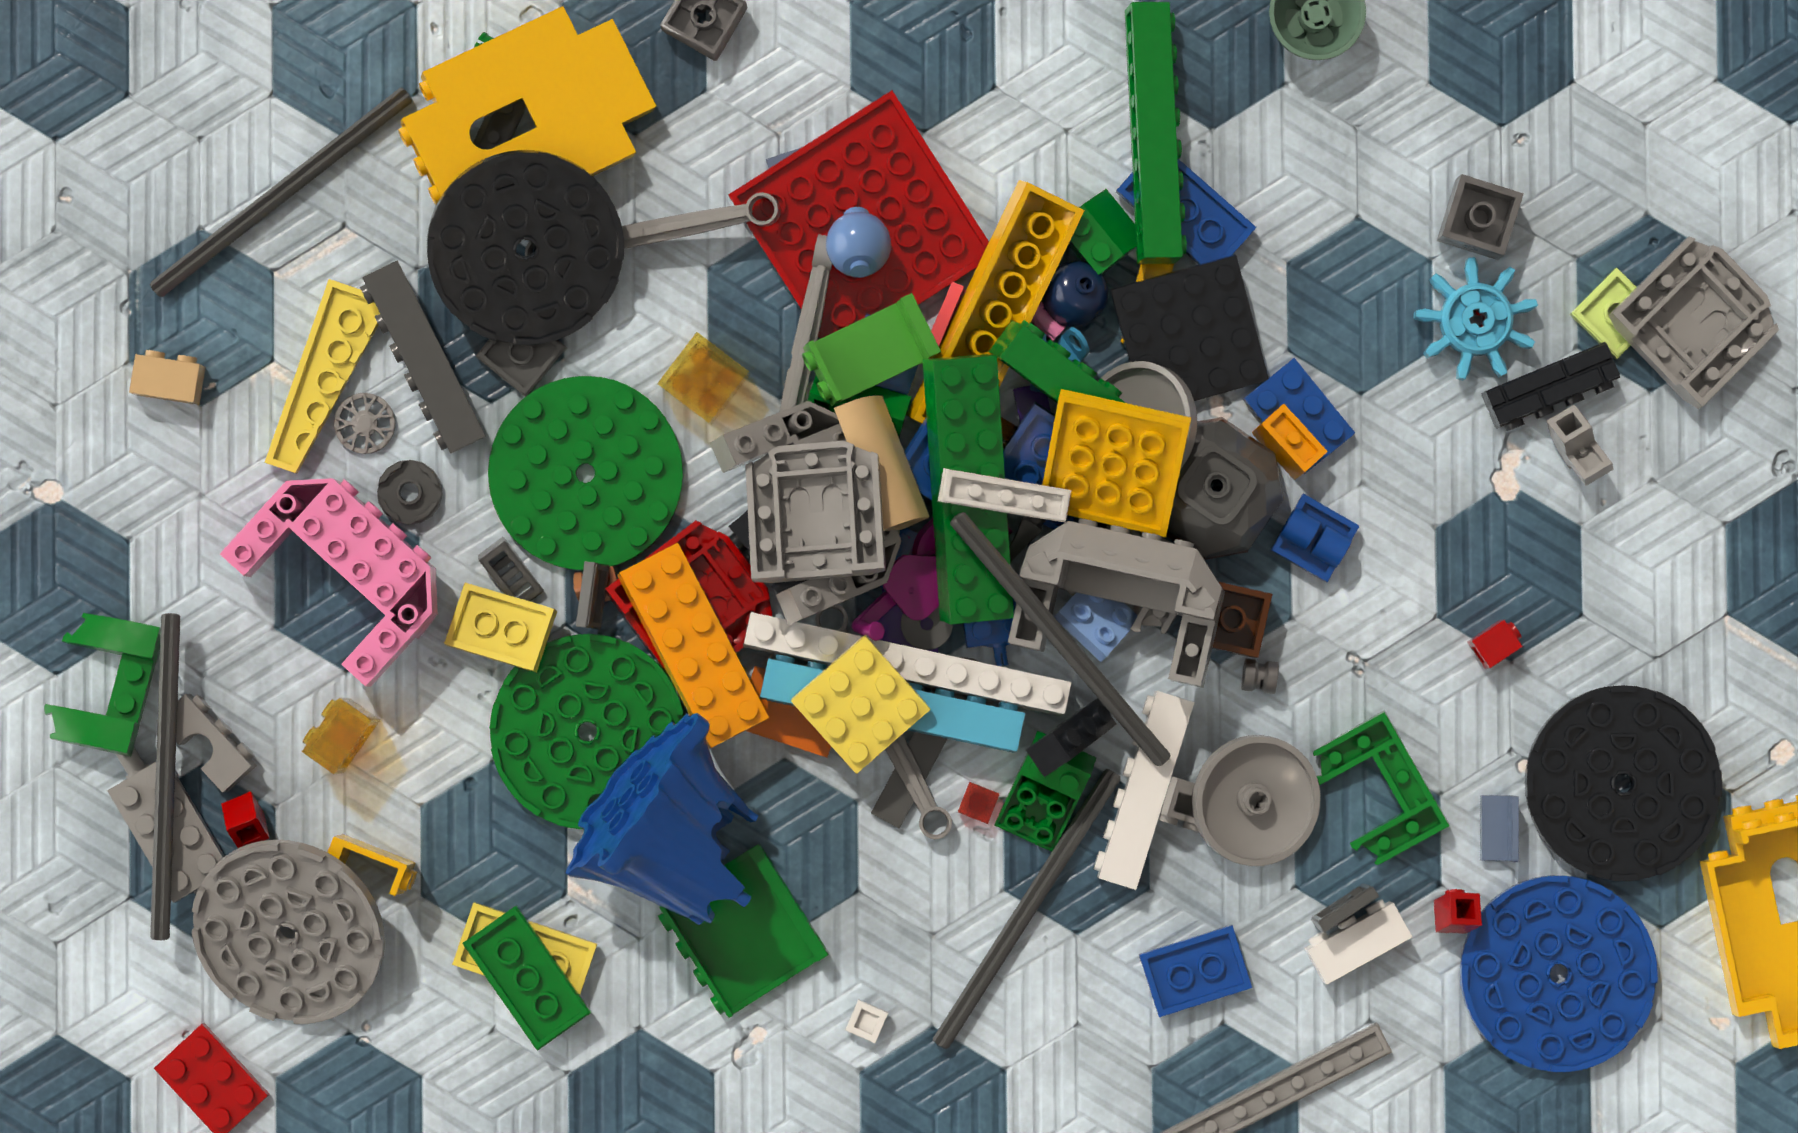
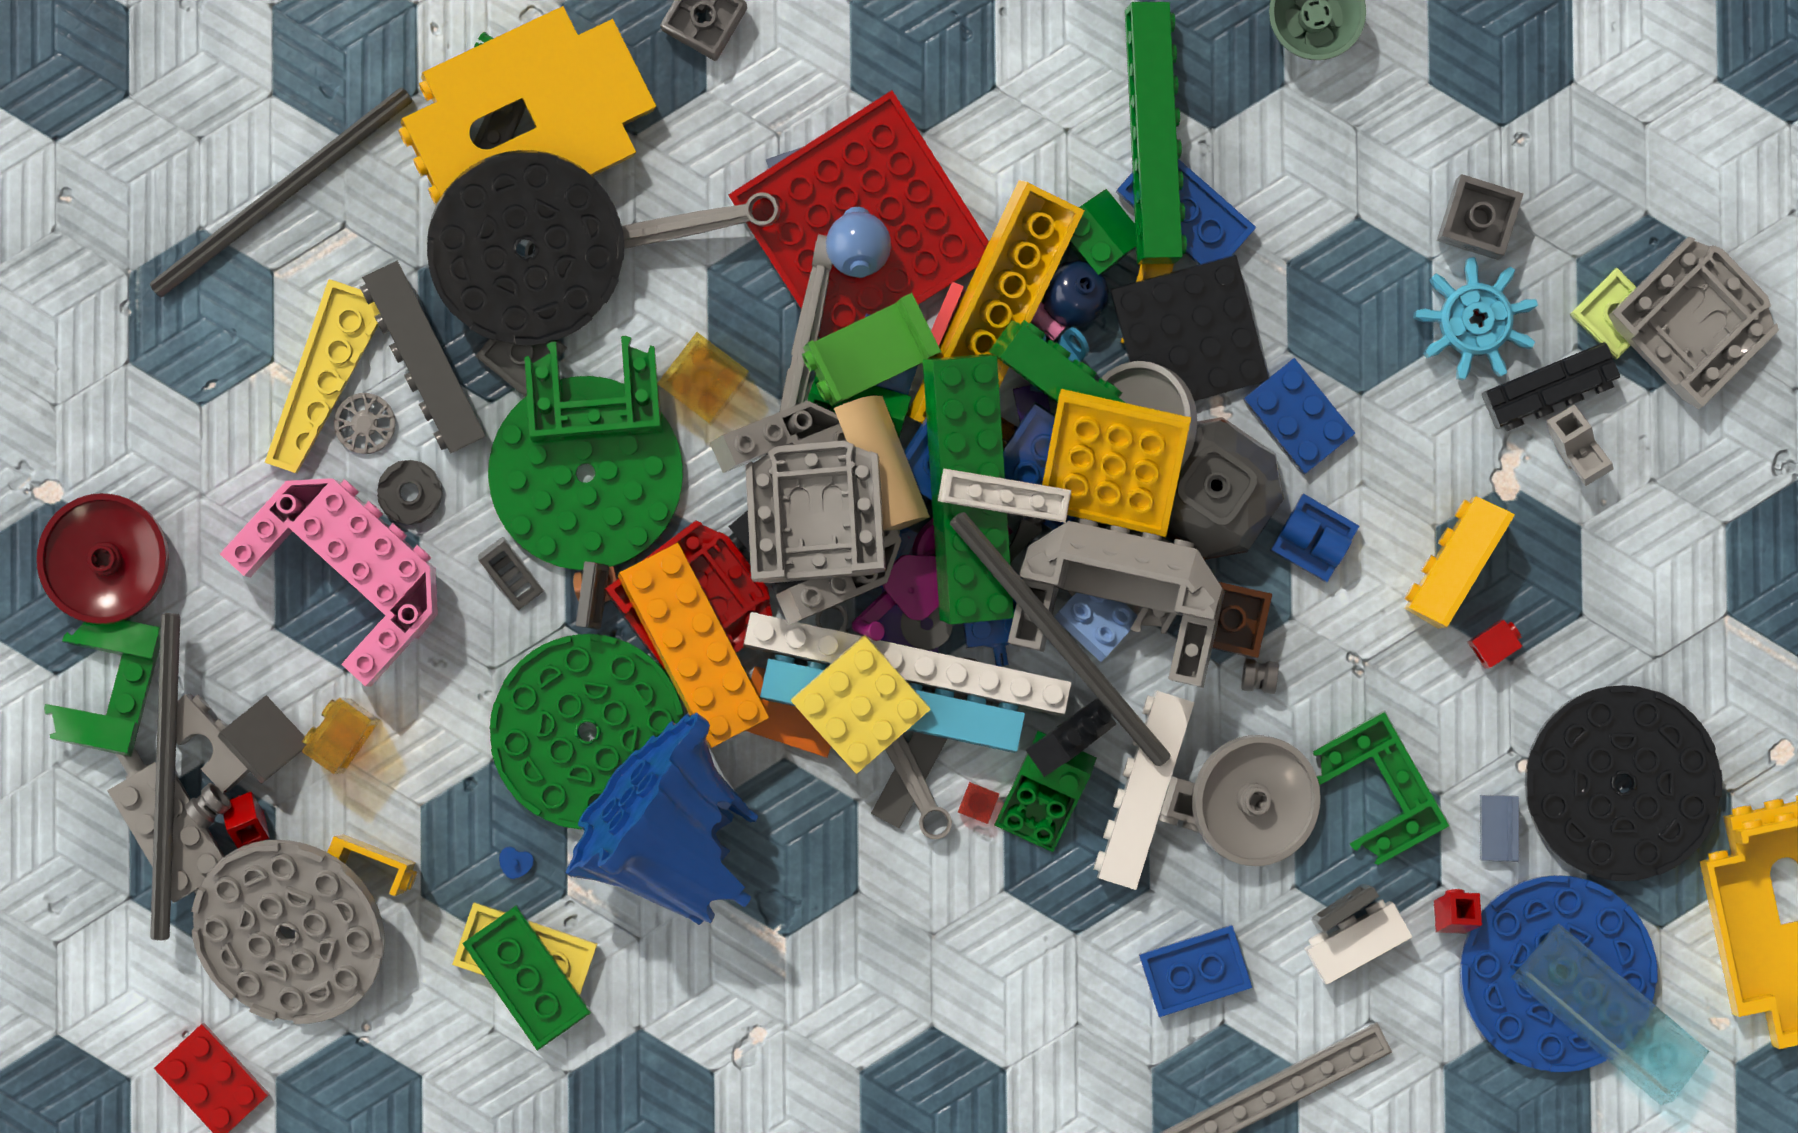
(102, 558): none -> dark red dish
(167, 378): tan brick -> none
(207, 806): none -> flat silver wheel
(263, 739): none -> dark grey tile
(500, 627): light yellow plate -> none
(515, 863): none -> blue piece
(555, 420): none -> green wedge
(749, 946): green panel -> none
(866, 1021): white plate -> none
(1026, 908): dark grey axle -> none
(1290, 441): light orange panel -> none
(1458, 562): none -> yellow slope
(1611, 1015): none -> clear light blue arch

